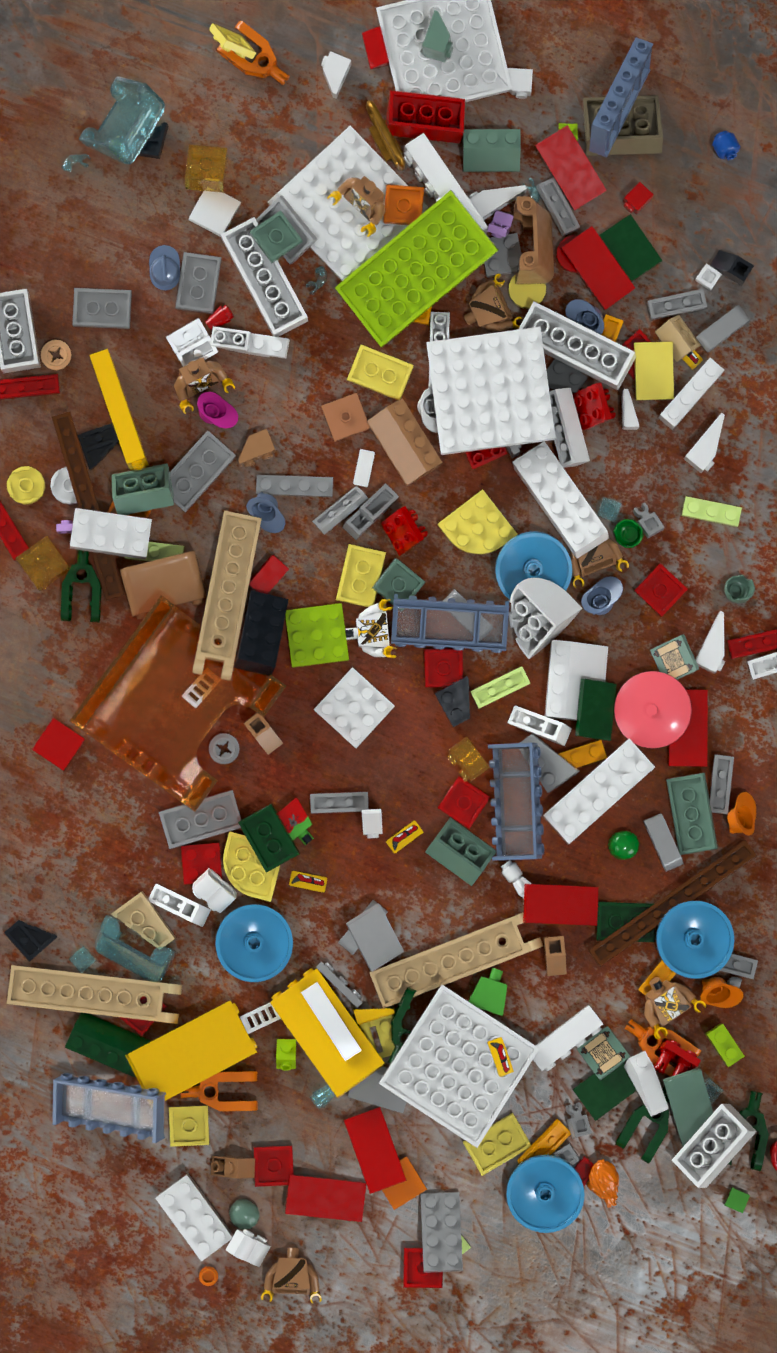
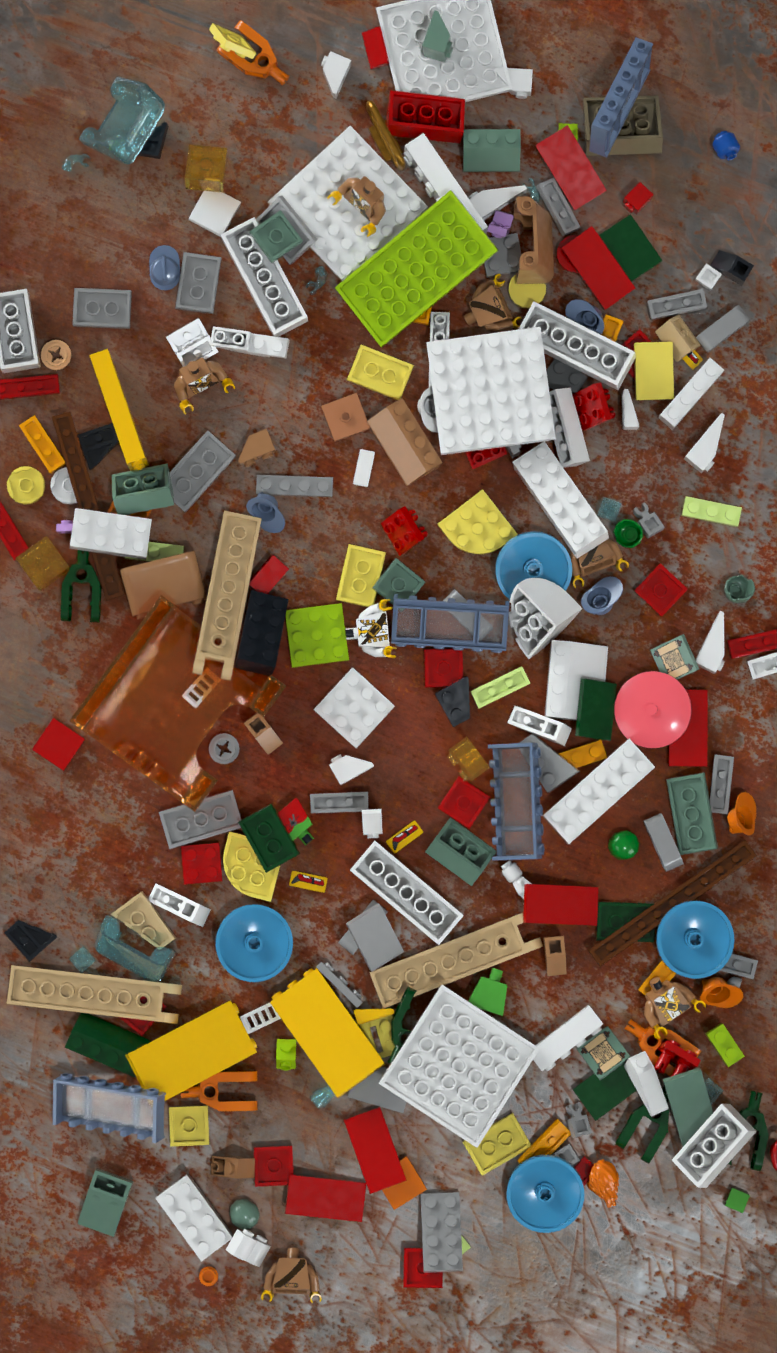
(42, 444): none -> light orange plate
(105, 1202): none -> sand green slope
(214, 891): white brick -> none
(216, 410): dark pink piece -> none
(220, 317): red cone -> none
(331, 1021): white slope -> none
(340, 510): light grey plate -> none
(348, 767): none -> white slope
(370, 511): light grey slope -> none
(403, 204): orange tile -> none
(406, 892): none -> white brick
(500, 1056): yellow sticker -> none

